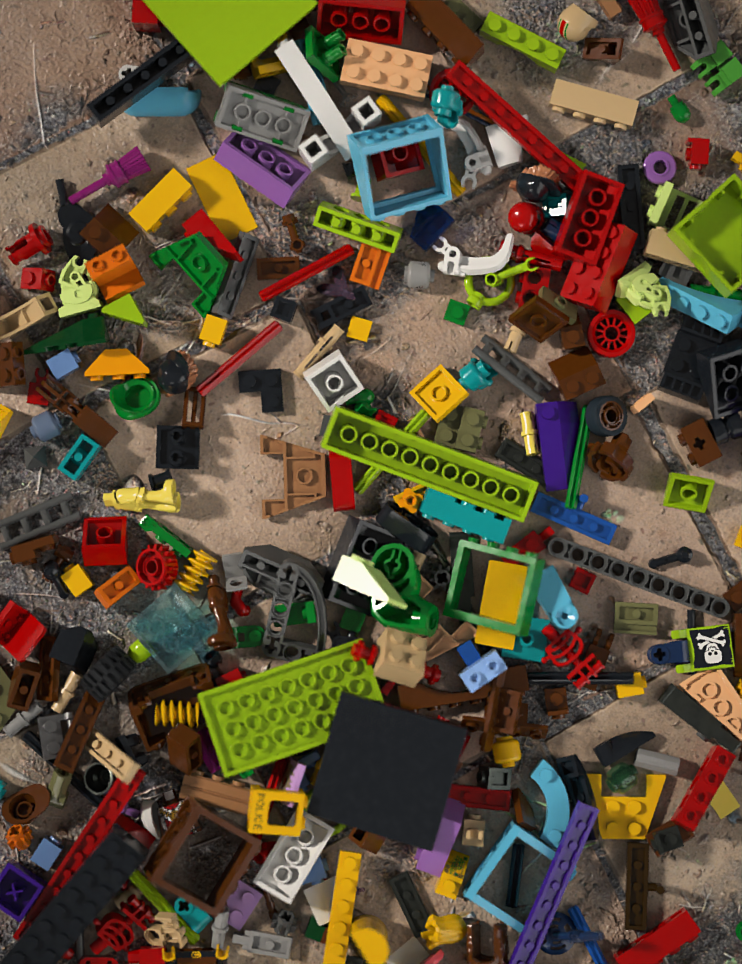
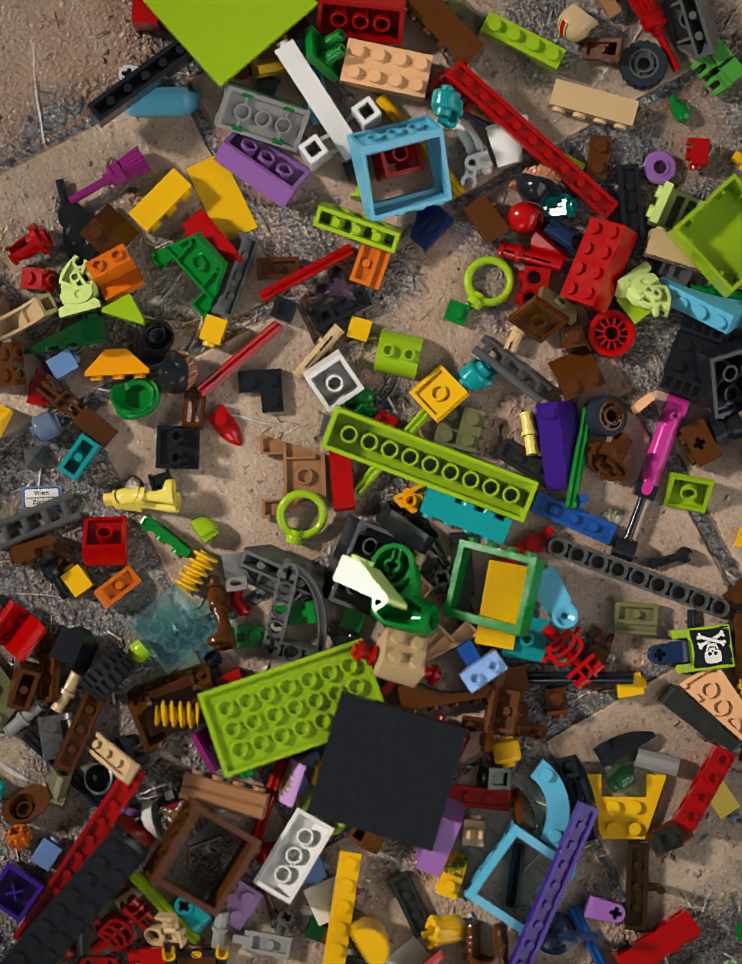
(38, 494): none -> sticker
(155, 341): none -> black cap
(157, 567): red gear -> none
(184, 749): reddish brown brick -> none
(205, 529): none -> lime piece
(225, 425): none -> red plate
(259, 805): yellow window -> none
(294, 535): none -> lime piece
(297, 244): reddish brown bar -> none
(398, 354): none -> lime brick
(418, 274): light grey head -> none
(460, 265): white piece -> none
(486, 219): none -> reddish brown brick
(501, 275): lime brick -> none
(582, 580): red tile -> none
(587, 218): red slope -> none
(598, 156): none -> reddish brown plate
(599, 908): none -> medium lavender piece
(646, 52): none -> black wheel
(652, 470): none -> dark pink piece

